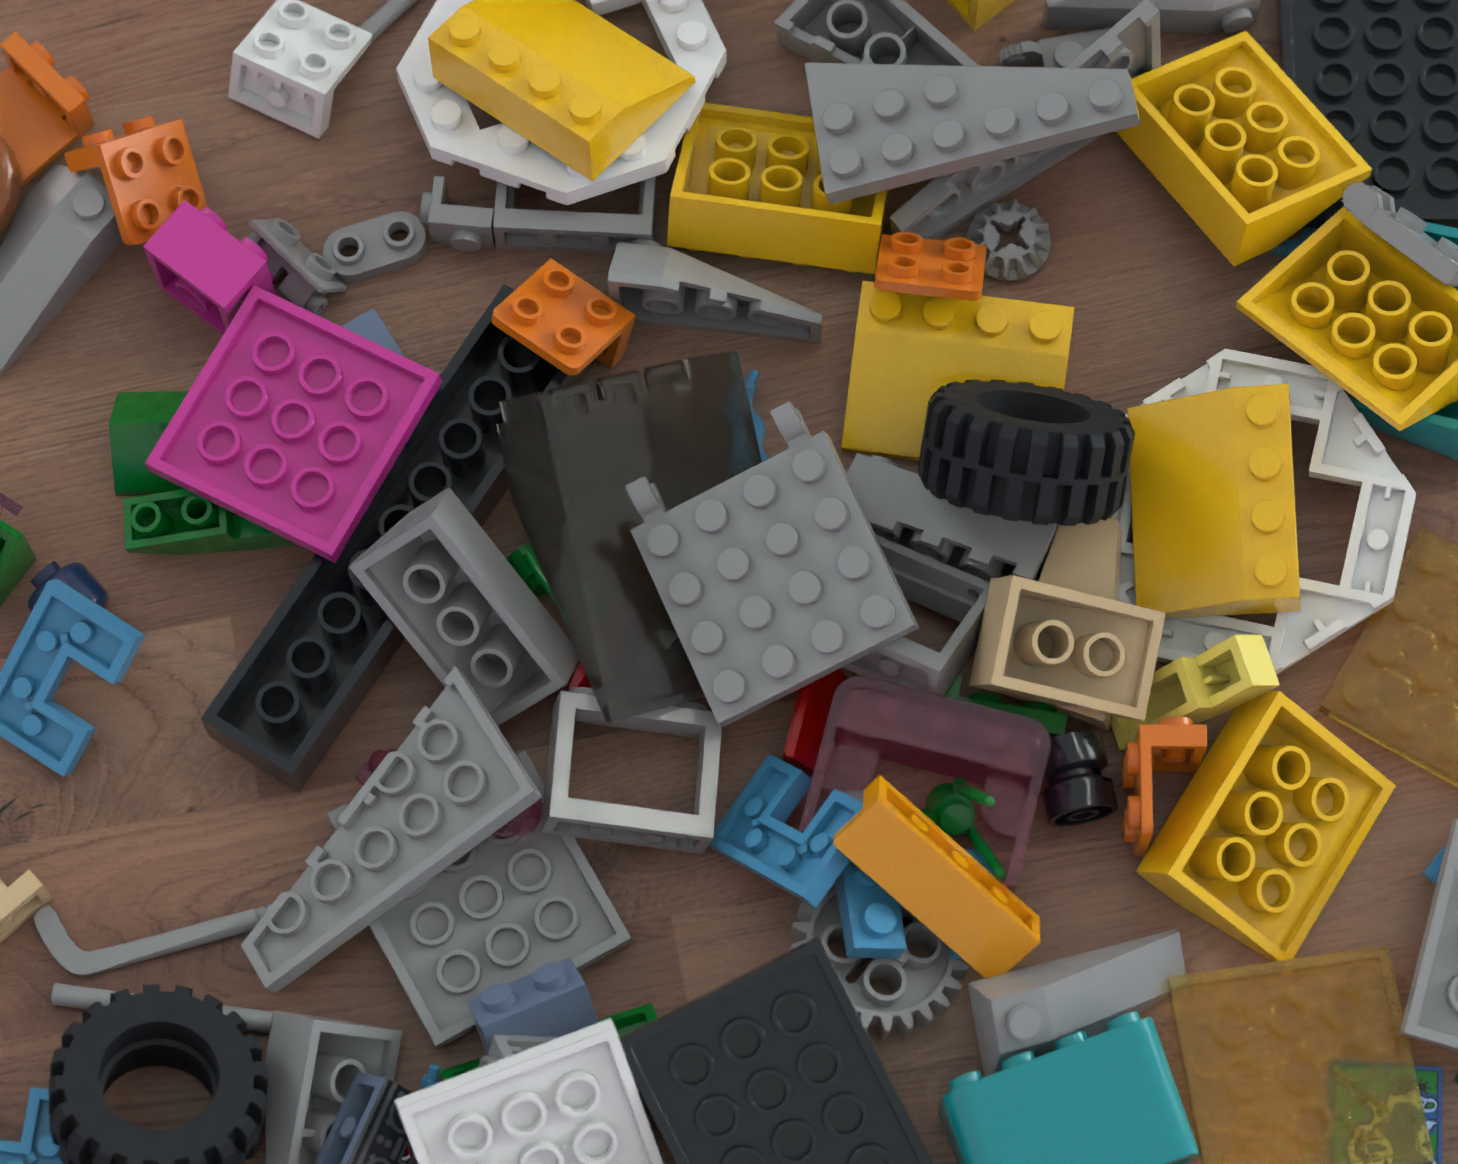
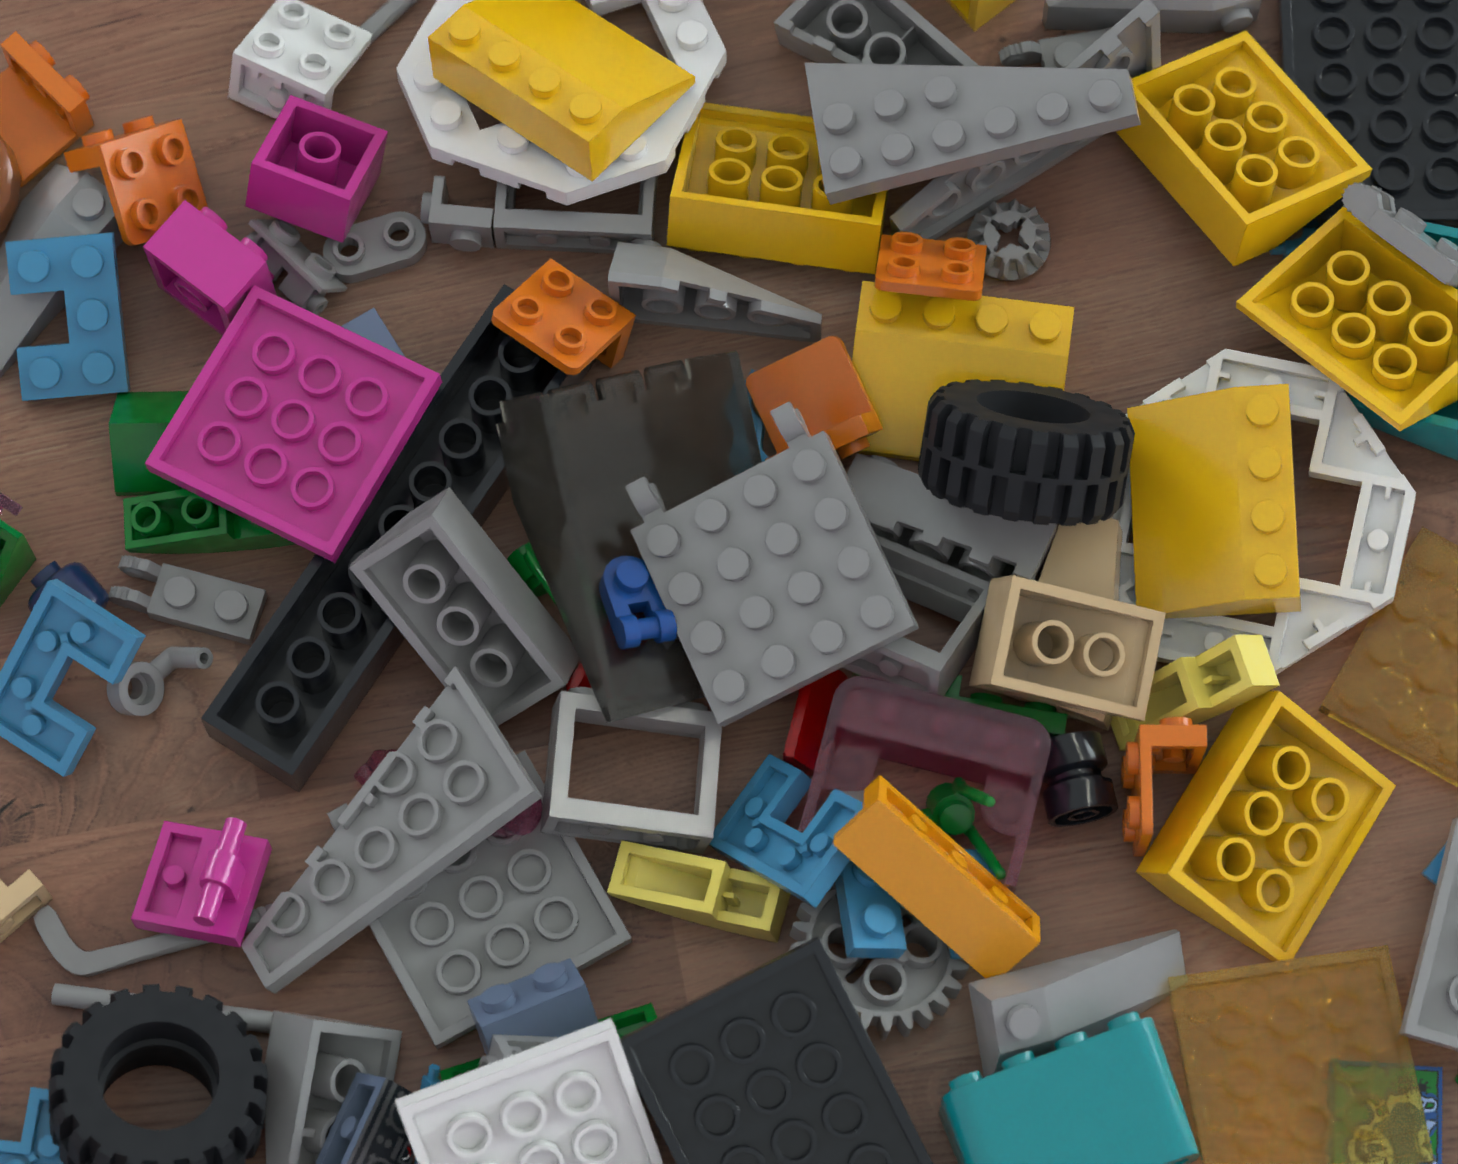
(96, 349): none -> dark azure plate
(148, 679): none -> light grey plate
(193, 600): none -> light grey hinge
(202, 882): none -> dark pink plate
(316, 168): none -> dark pink brick
(629, 589): none -> blue plate
(698, 890): none -> light yellow slope
(824, 389): none -> orange bracket

